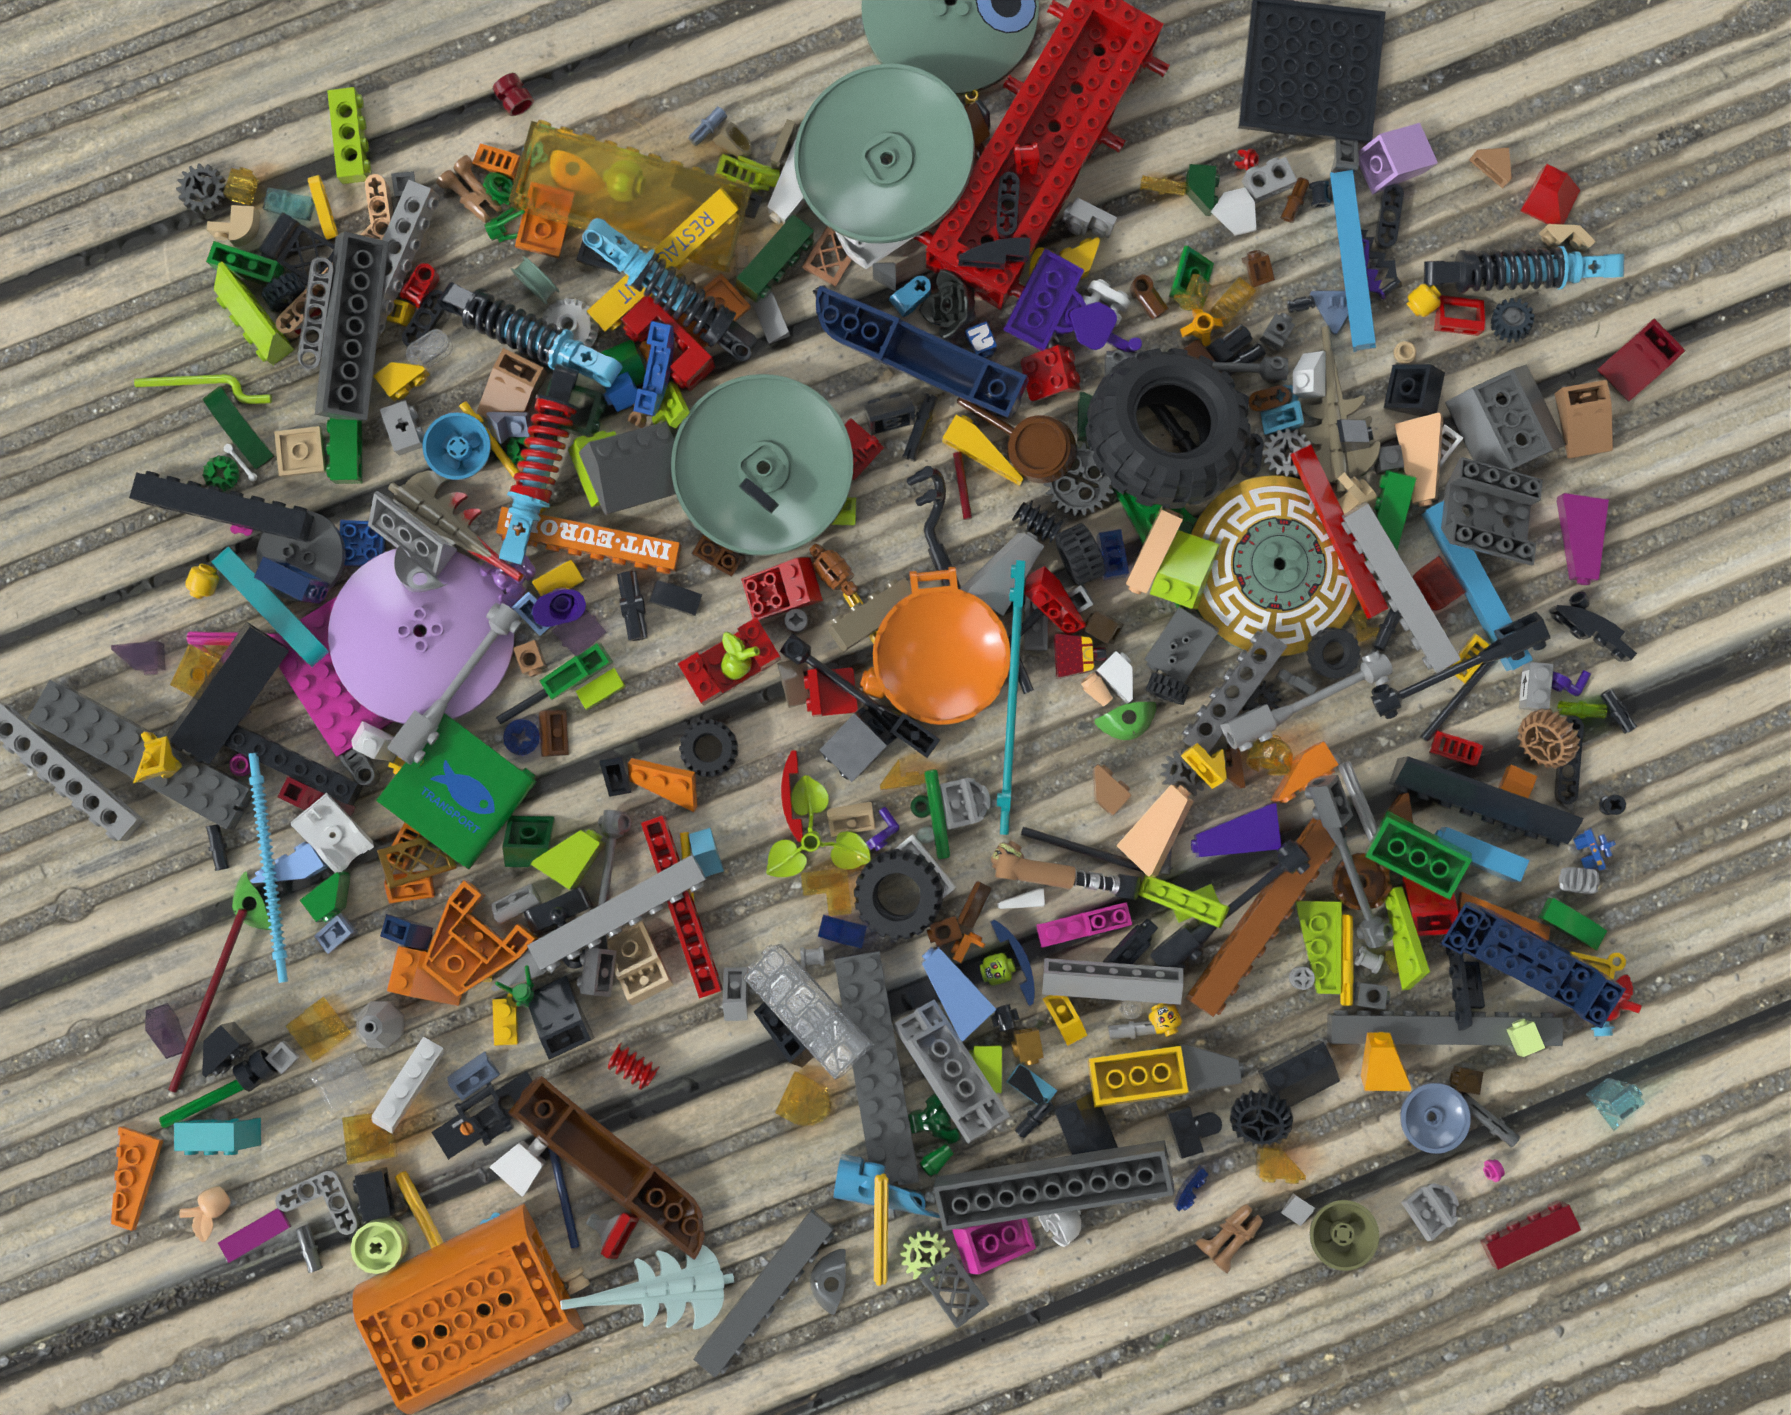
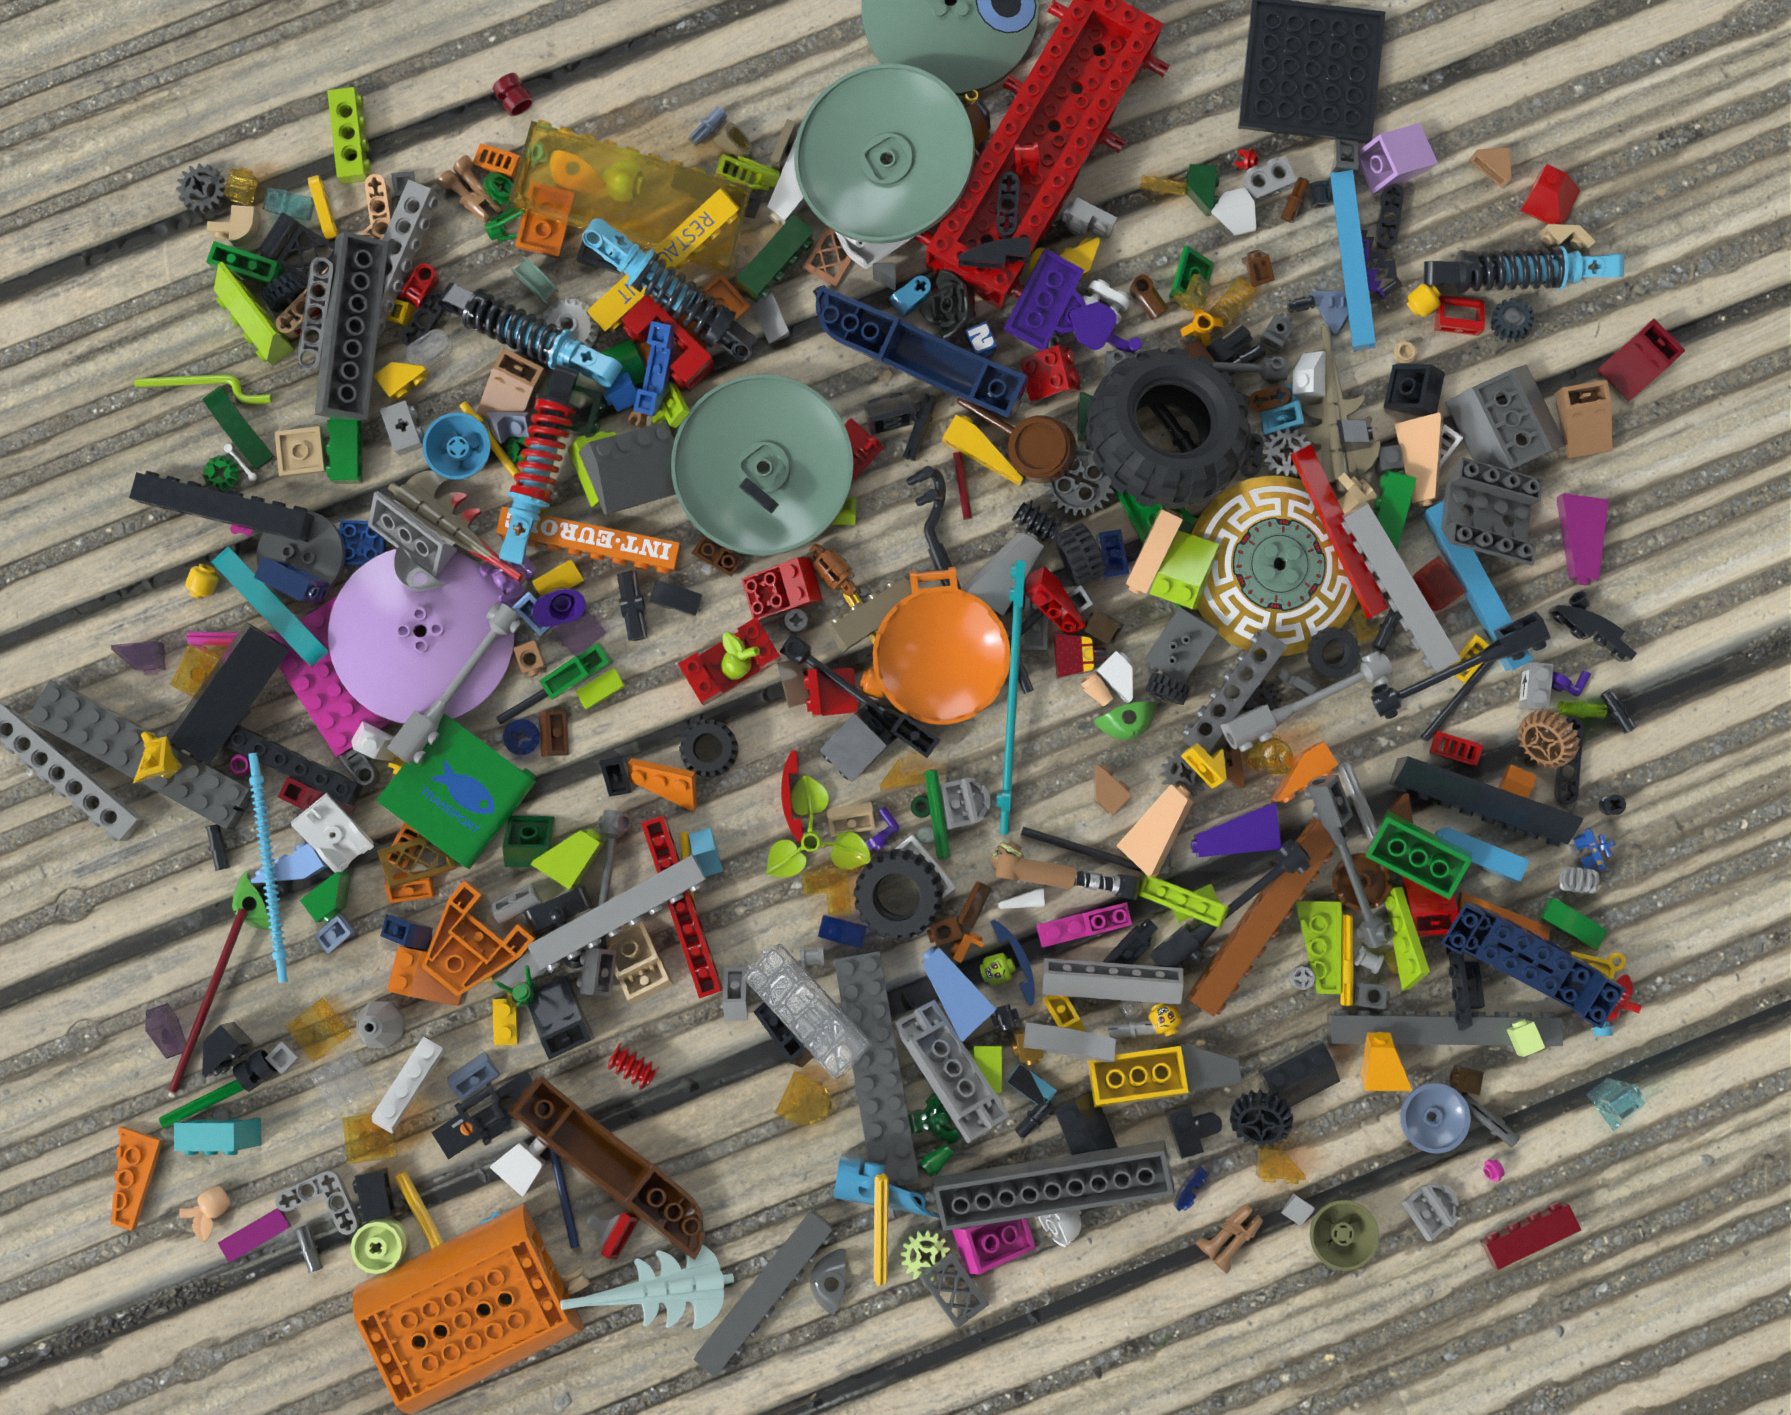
(1069, 1042): none -> light grey slope

